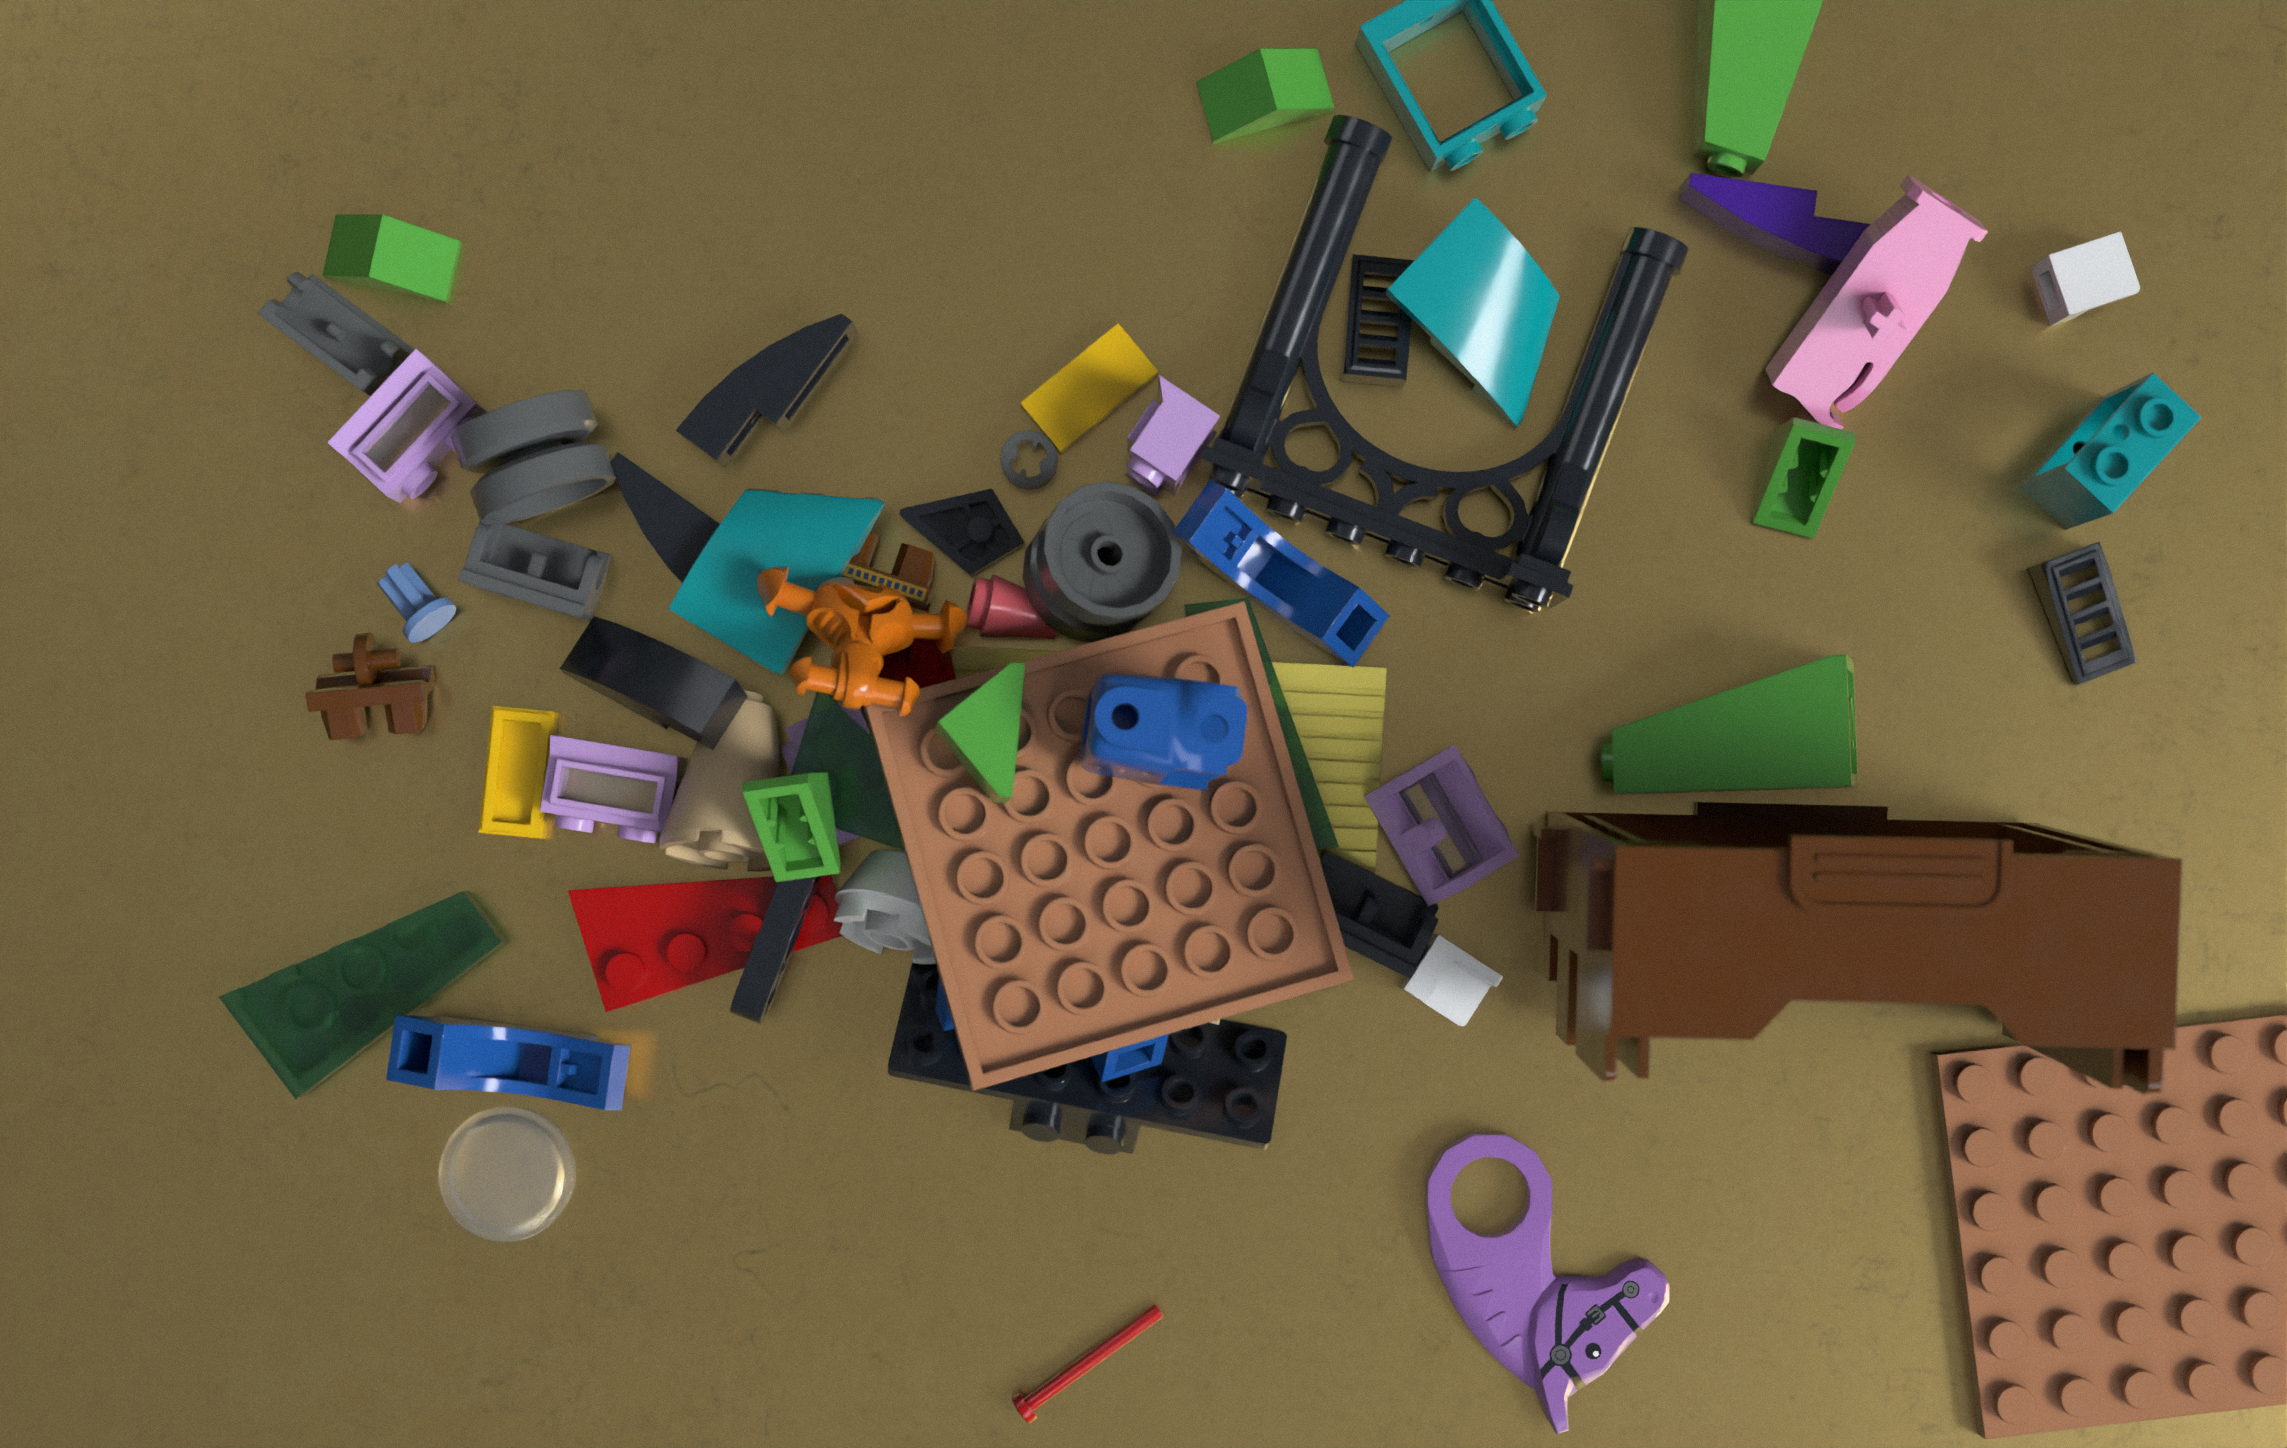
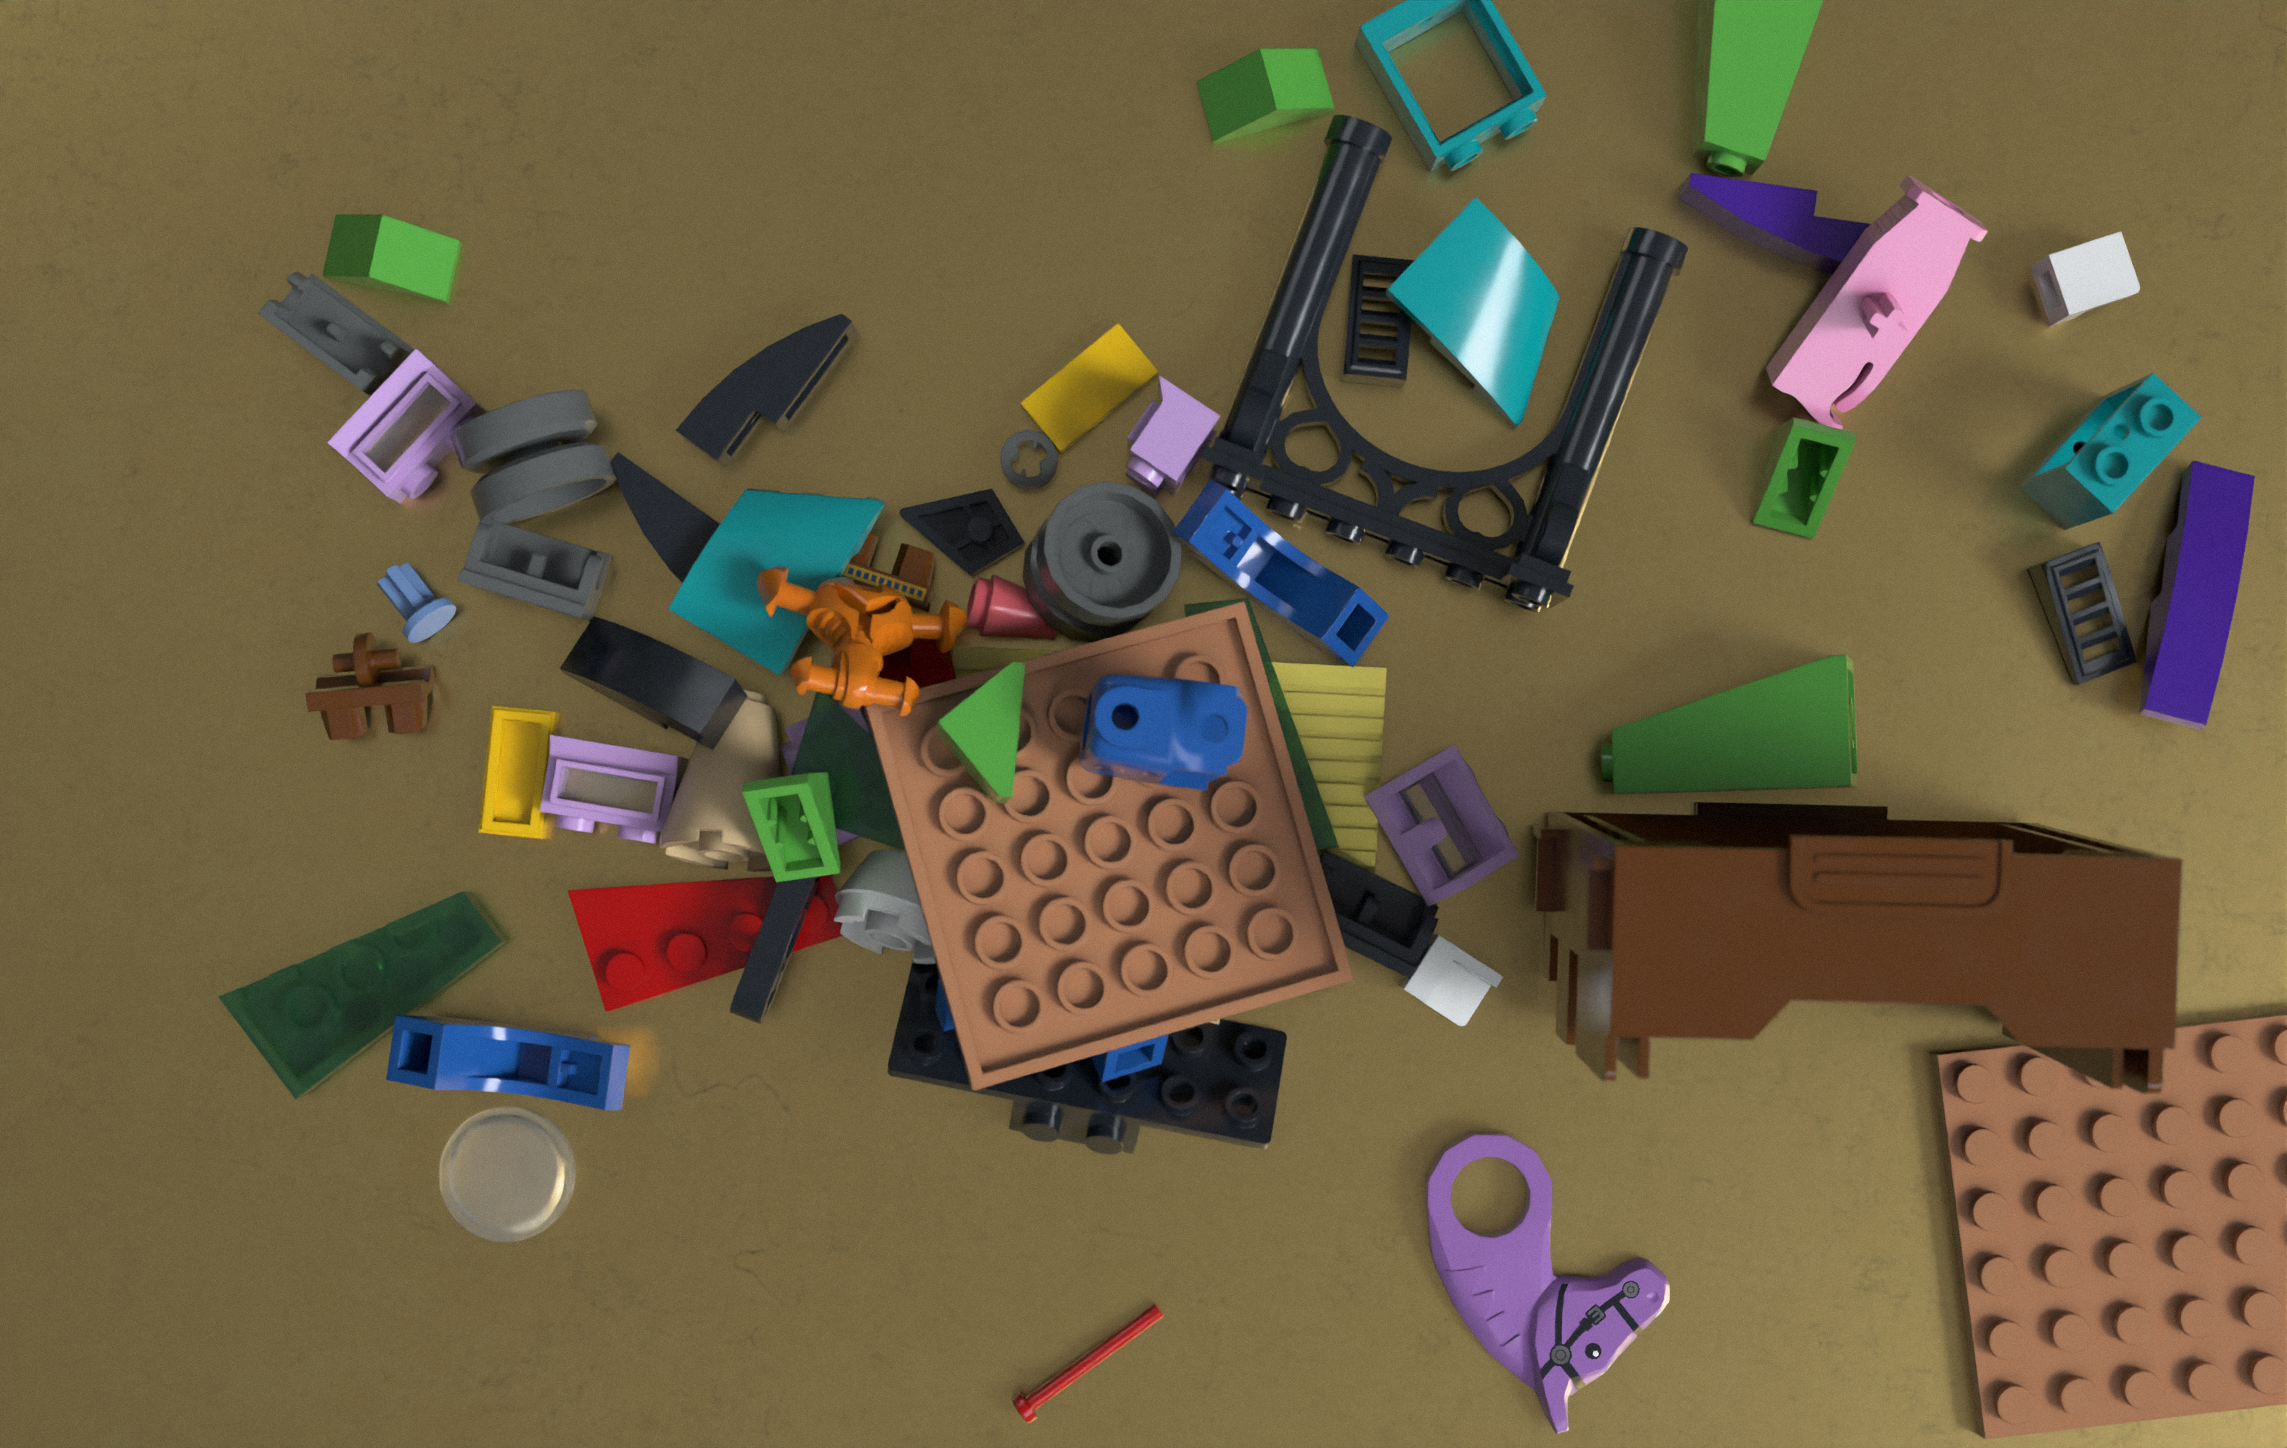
(2197, 595): none -> dark purple slope

